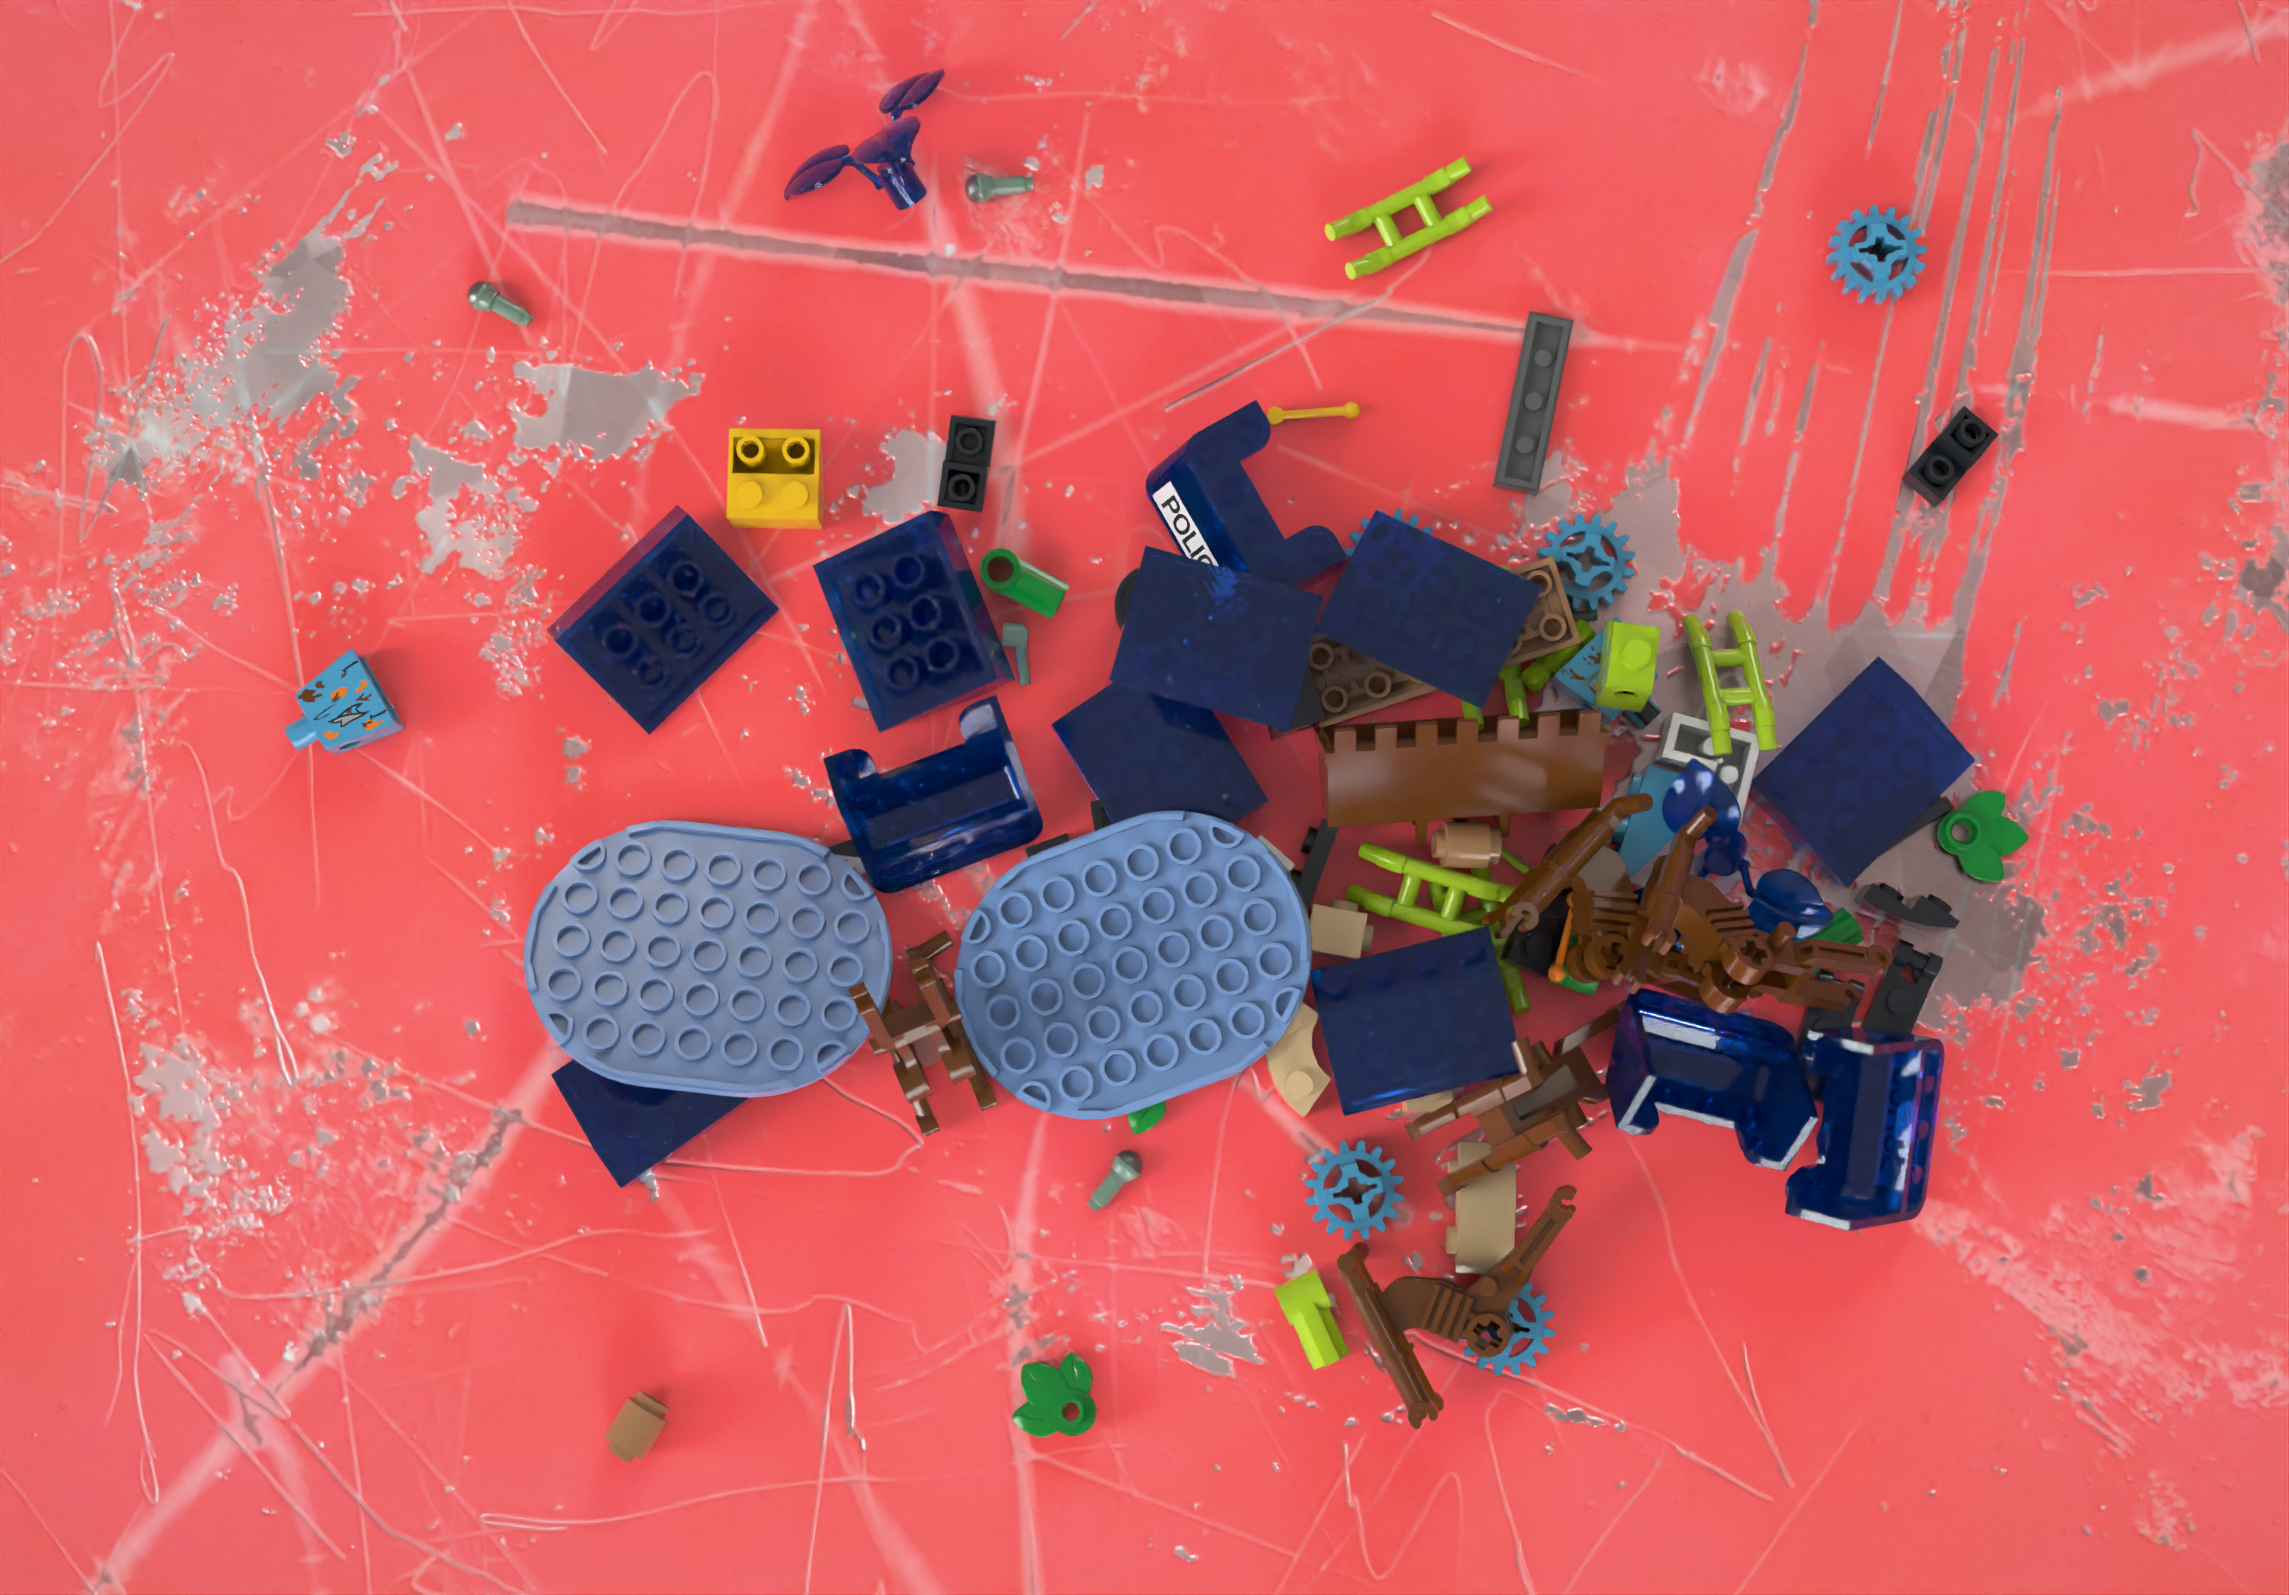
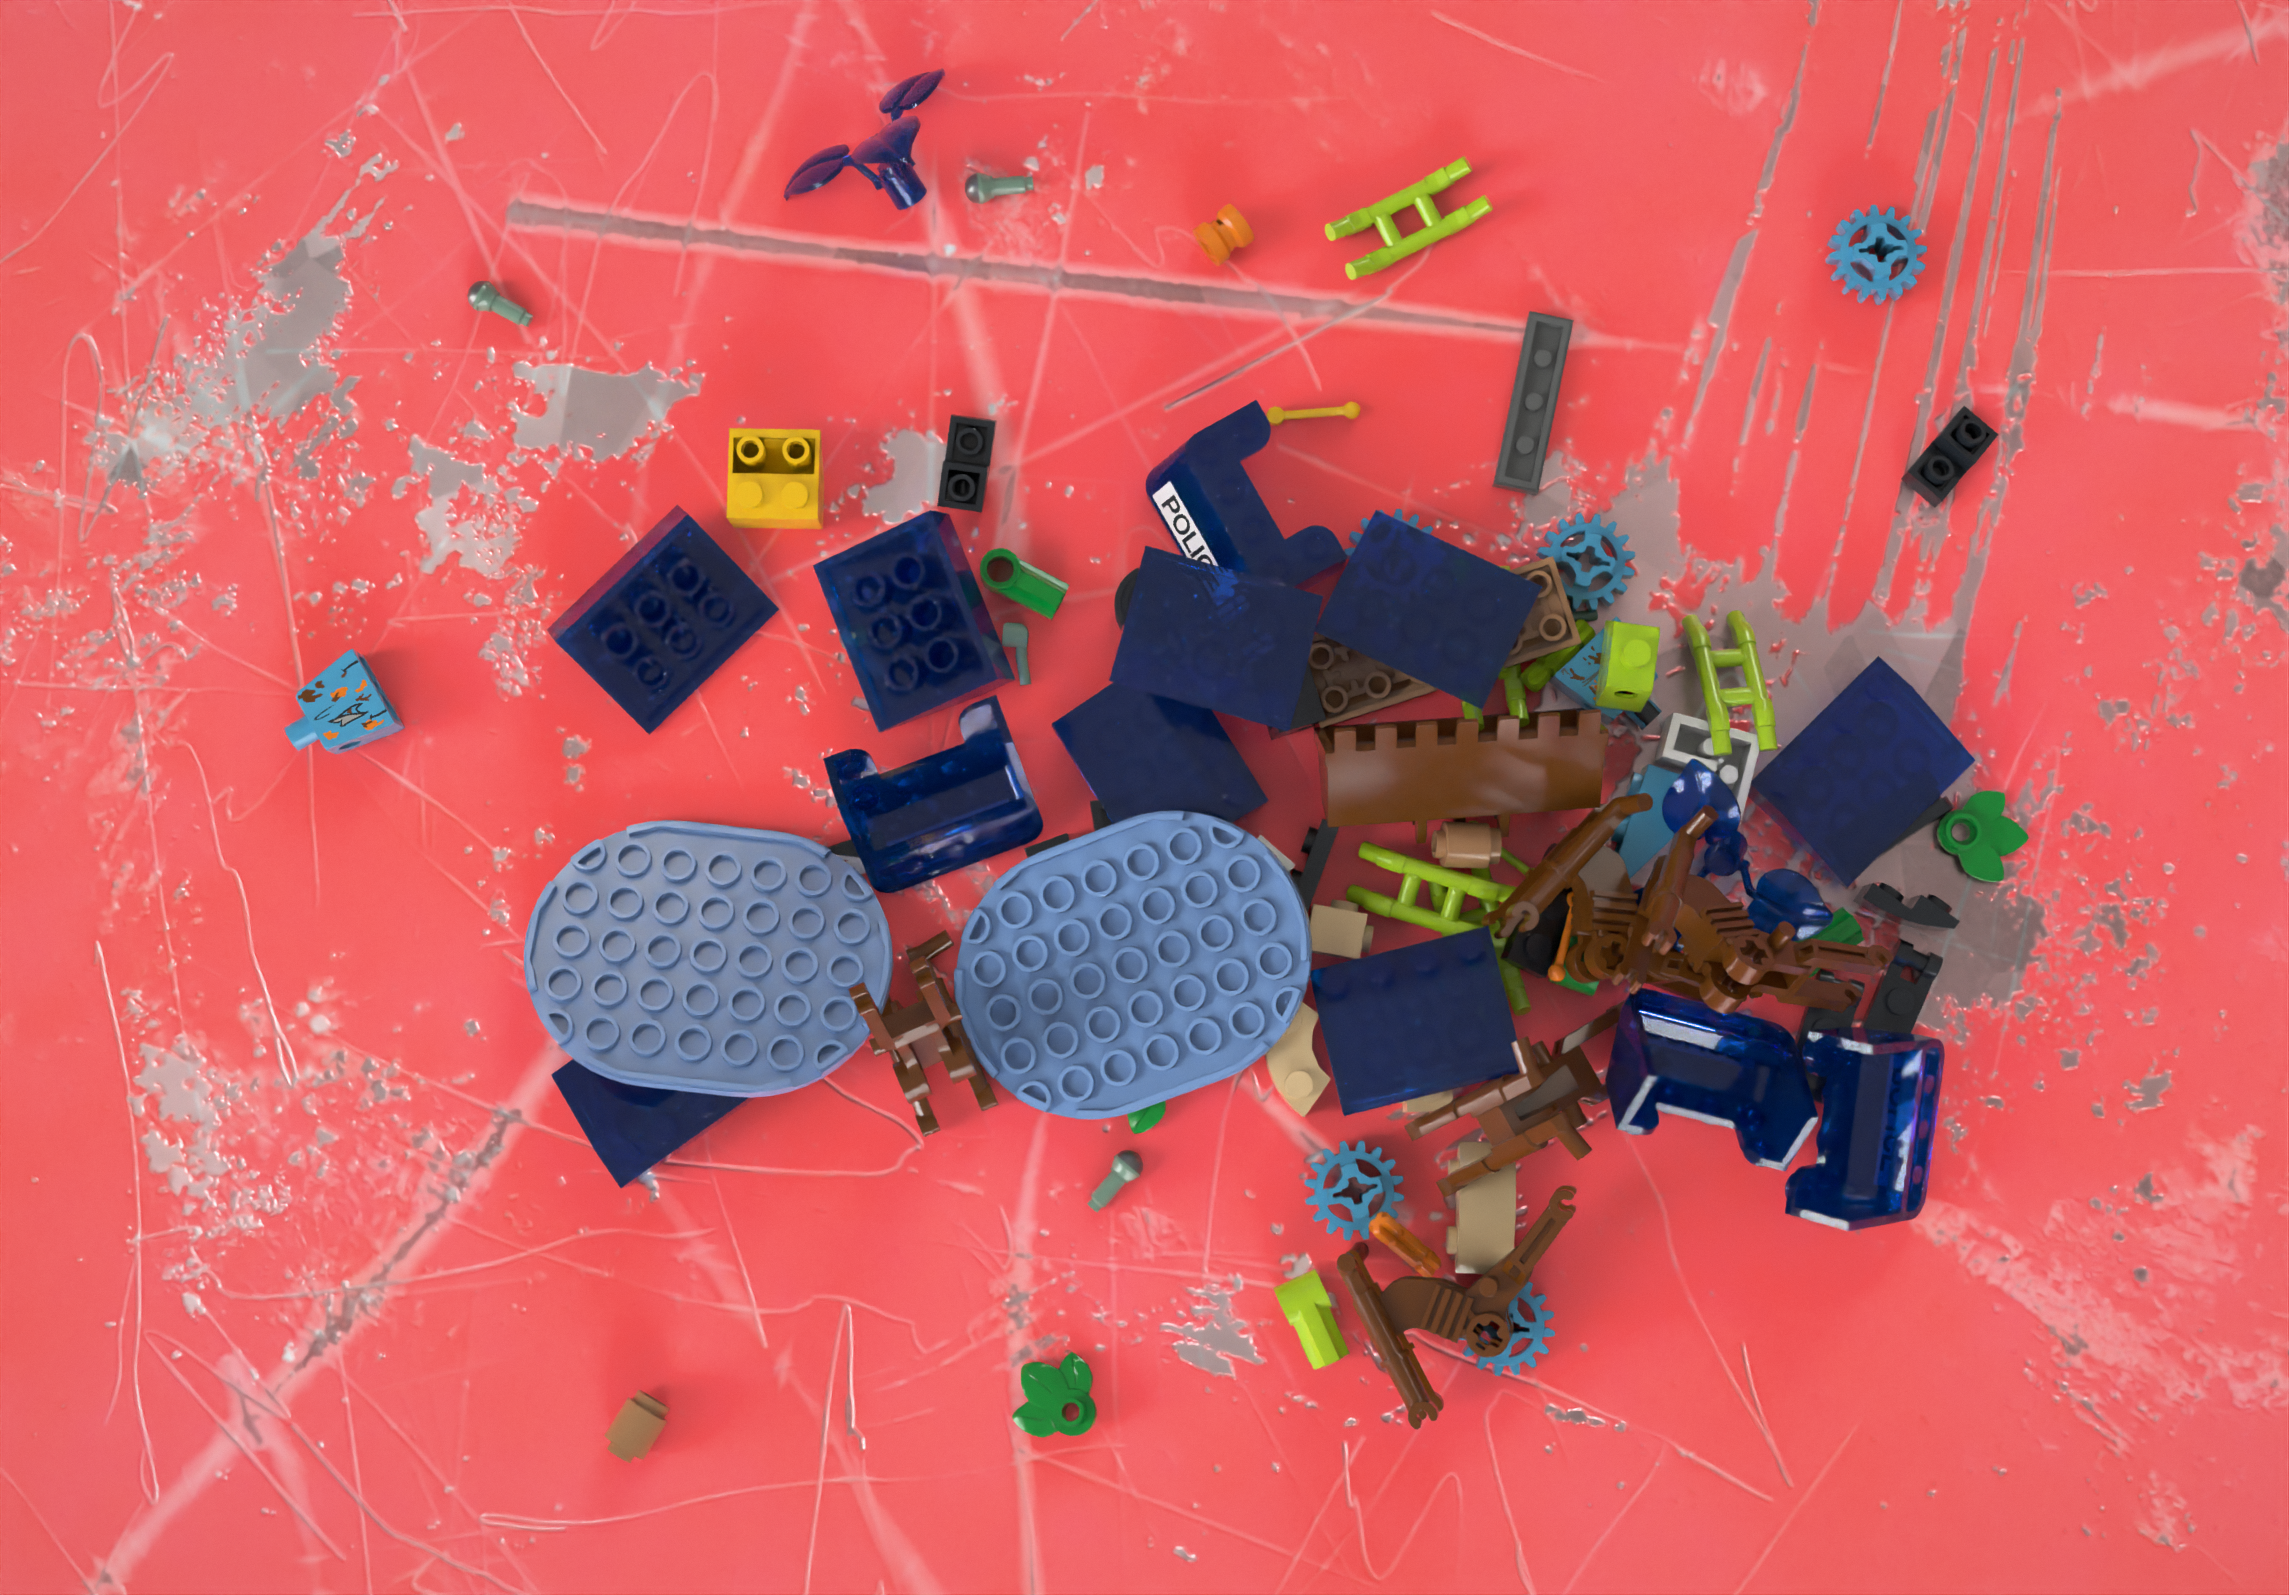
(1222, 235): none -> orange wheel
(1405, 1244): none -> orange axle

